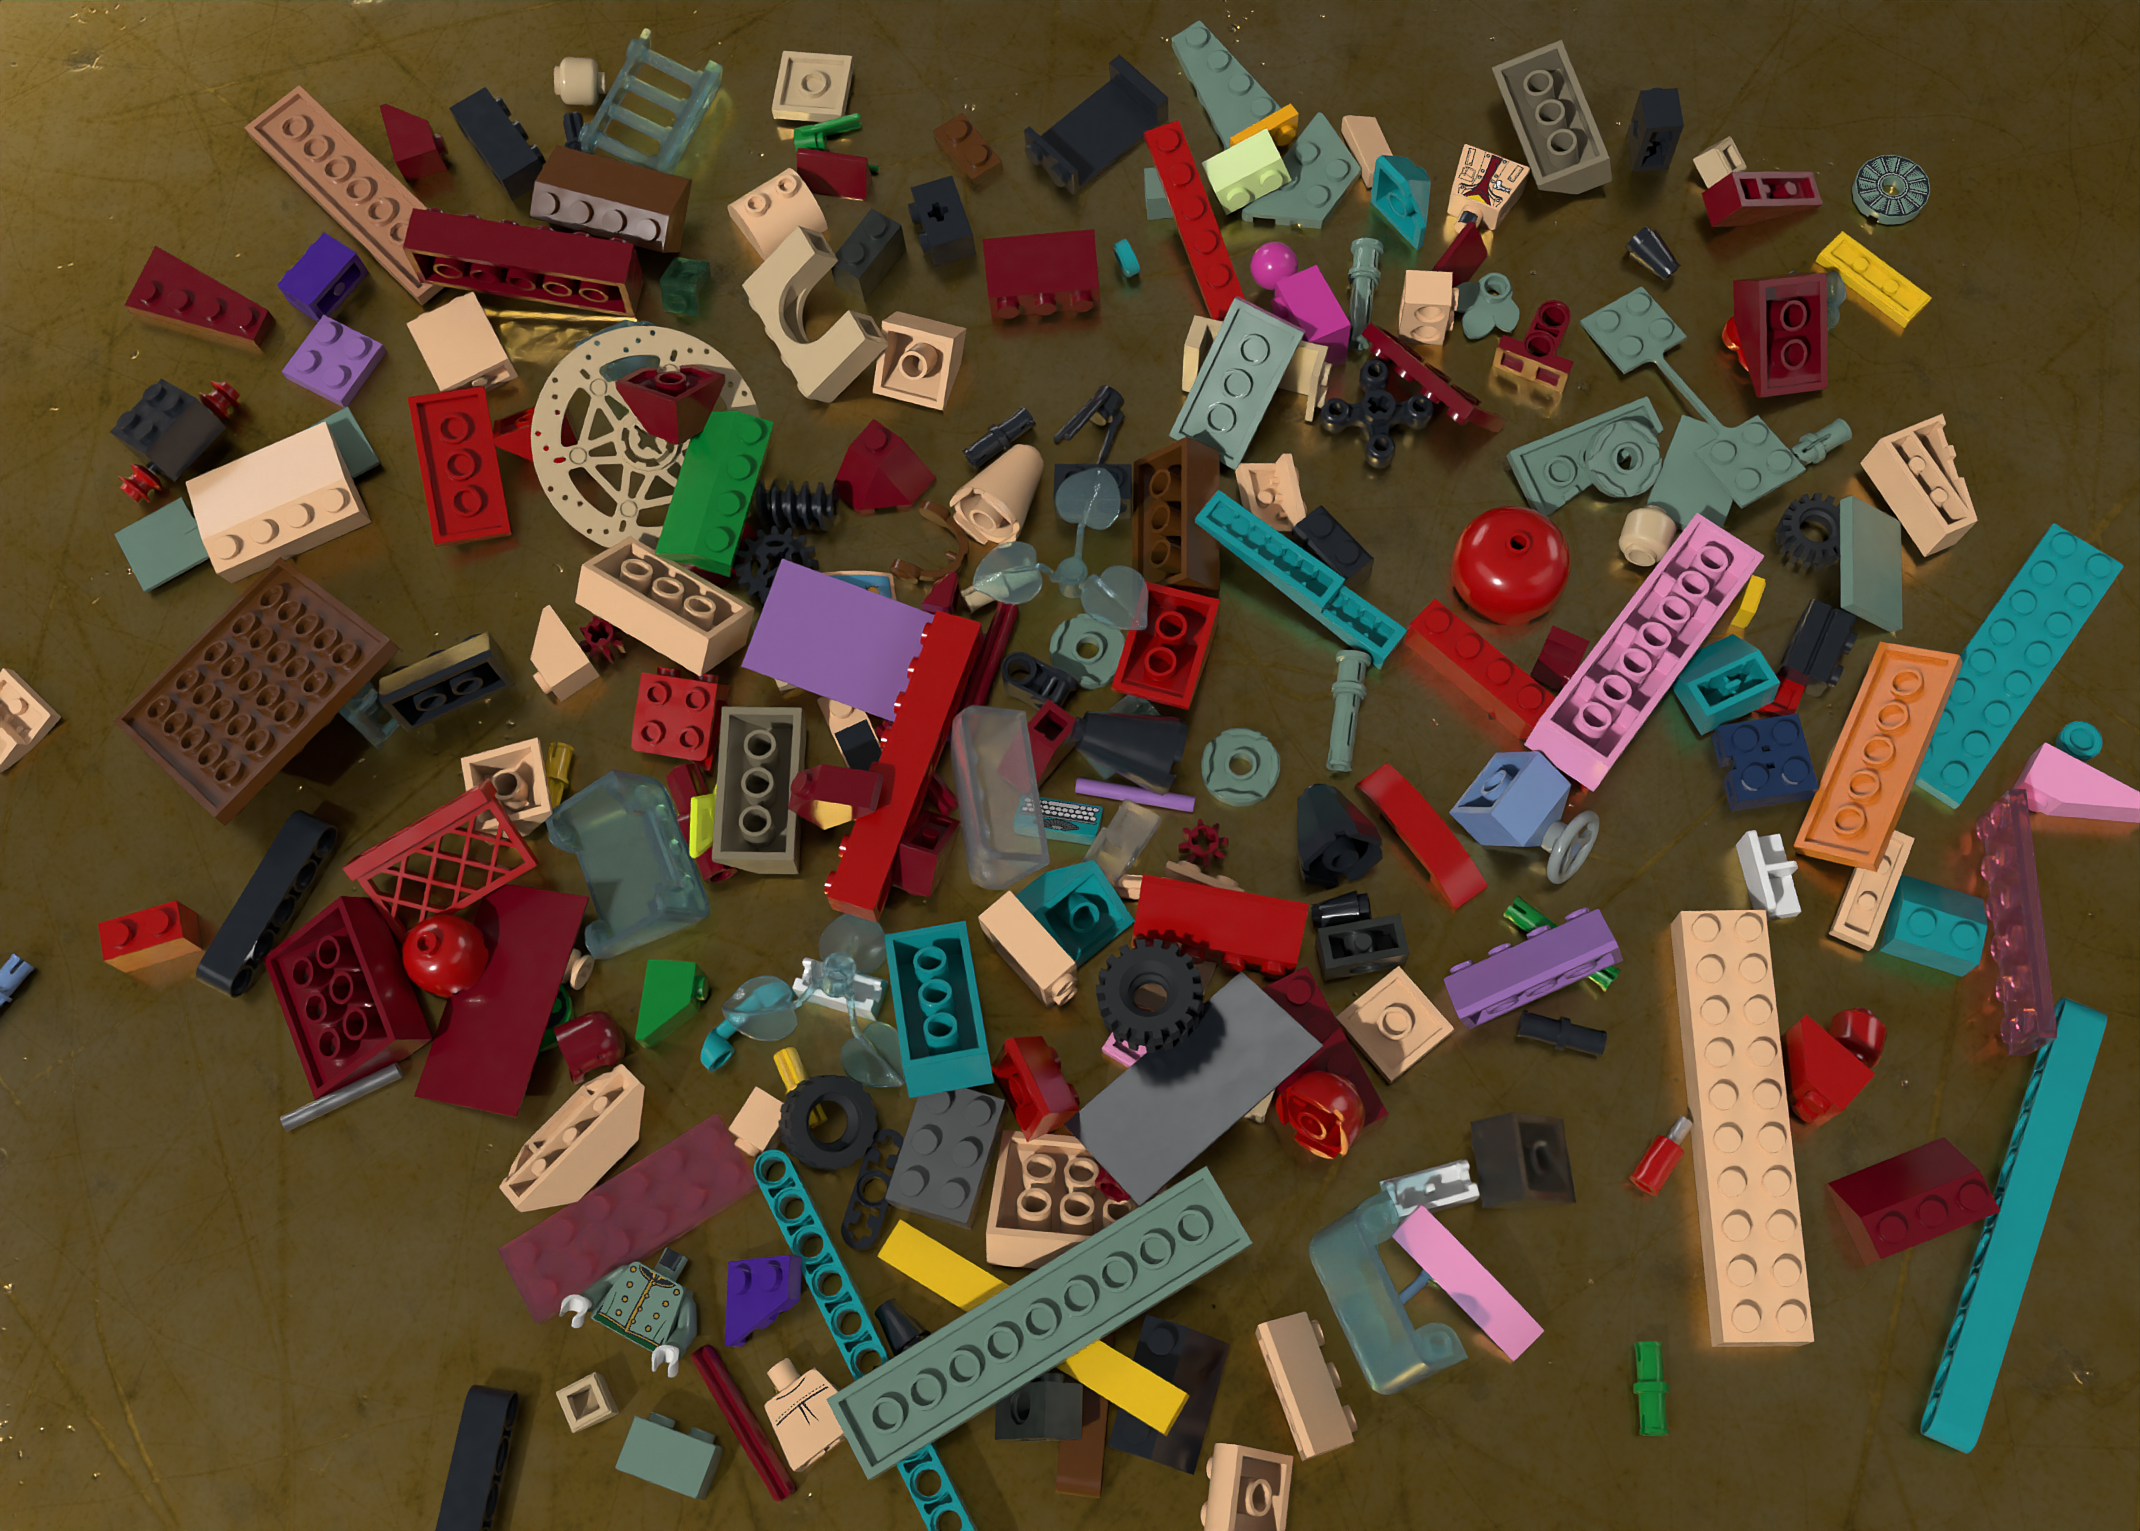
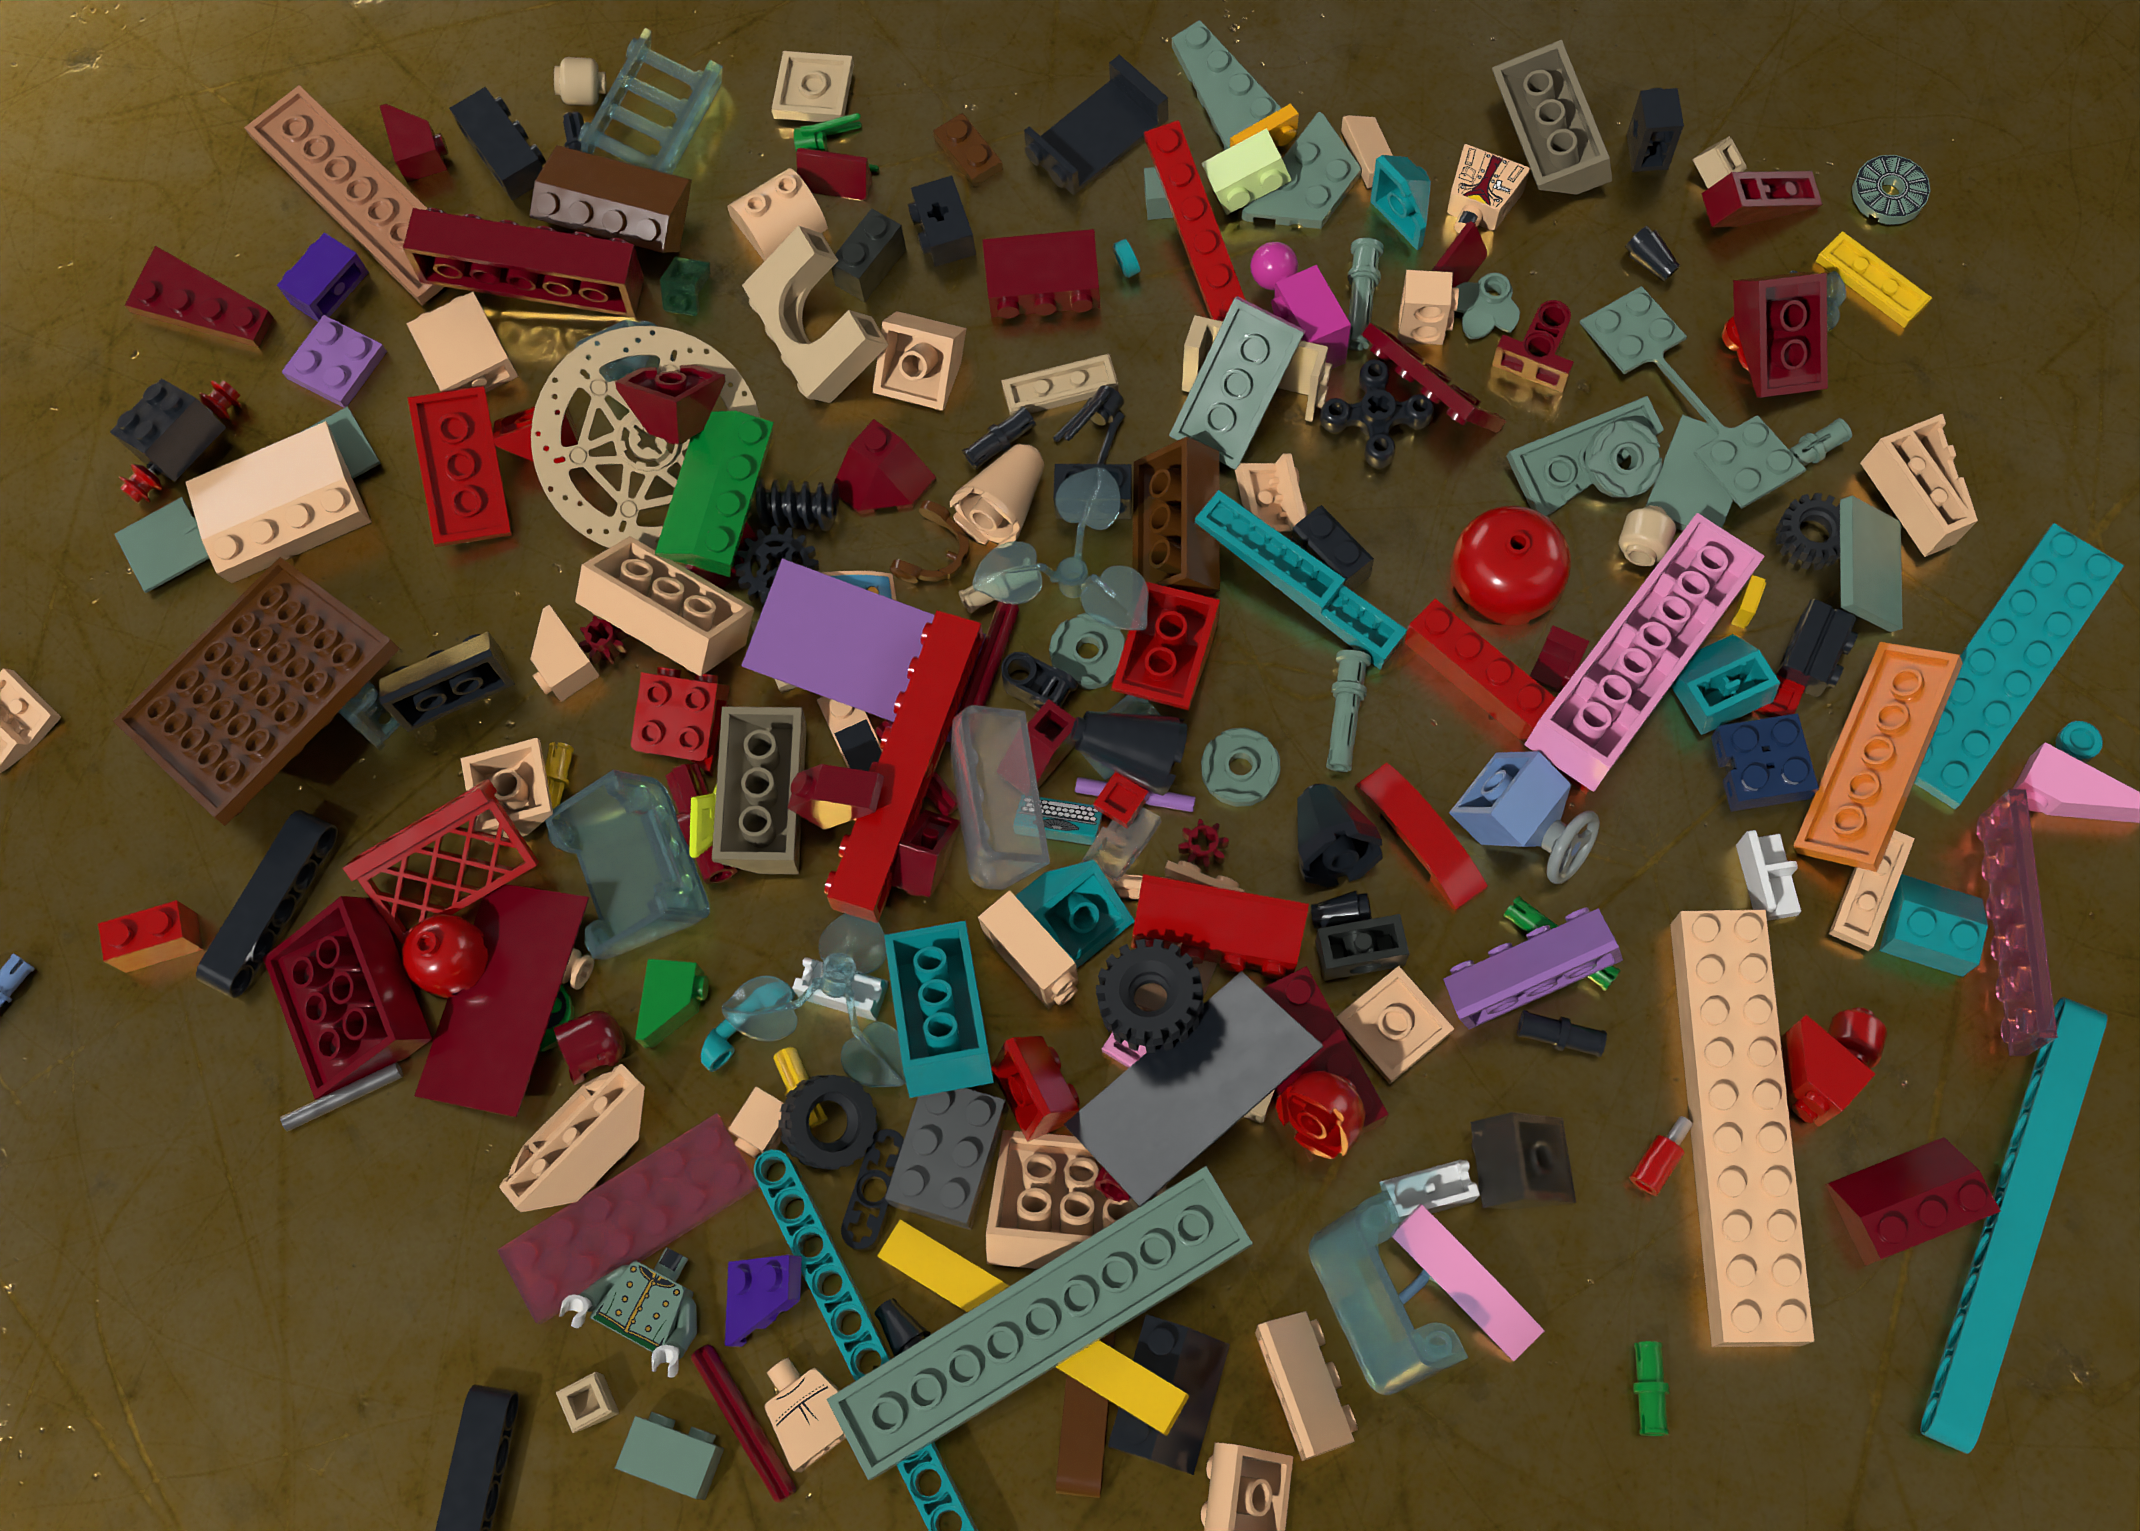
(943, 595): dark red slope -> none
(1041, 1411): pearl dark grey brick -> none
(1059, 384): none -> tan tile
(1121, 800): none -> red tile

